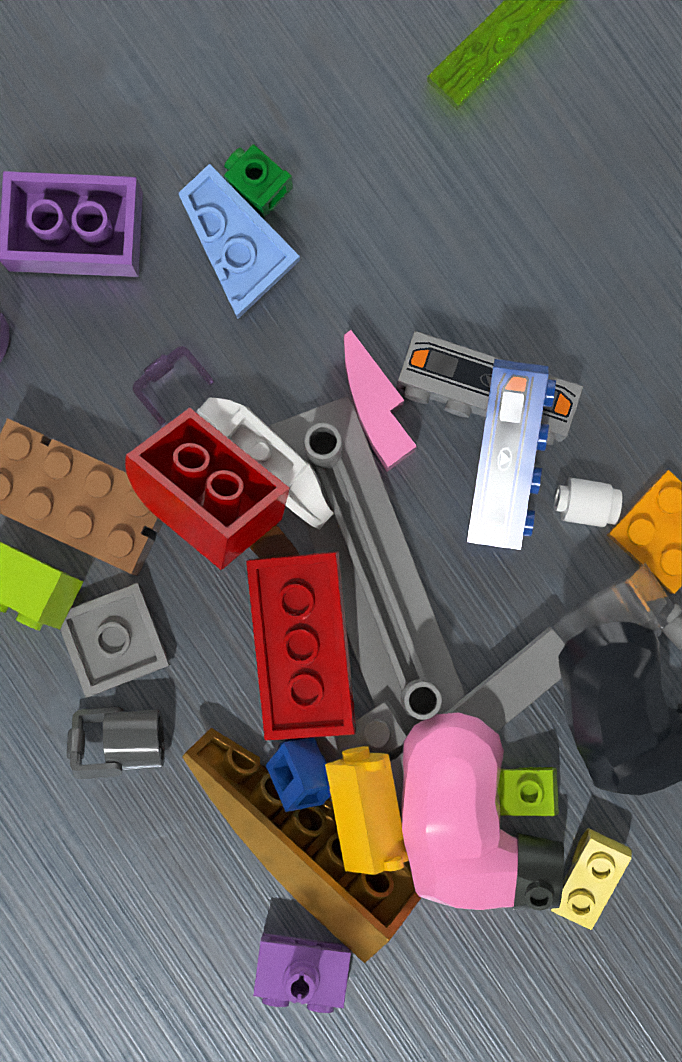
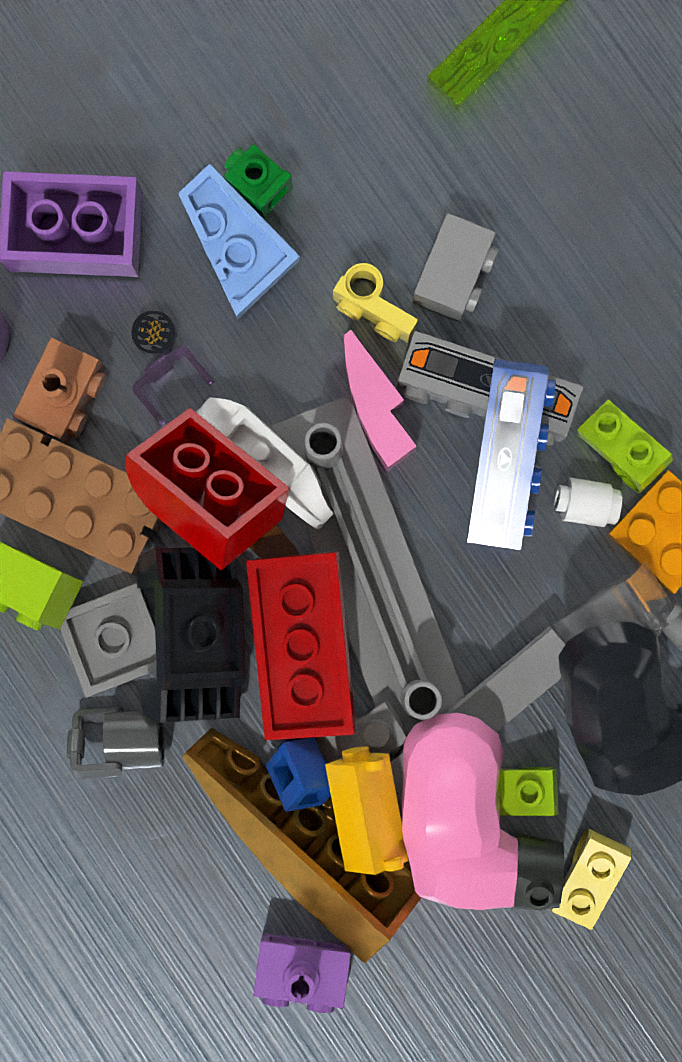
(61, 391): none -> nougat brick
(153, 333): none -> black tile
(195, 636): none -> black plate
(389, 320): none -> light yellow plate
(454, 267): none -> light grey brick
(625, 445): none -> lime plate

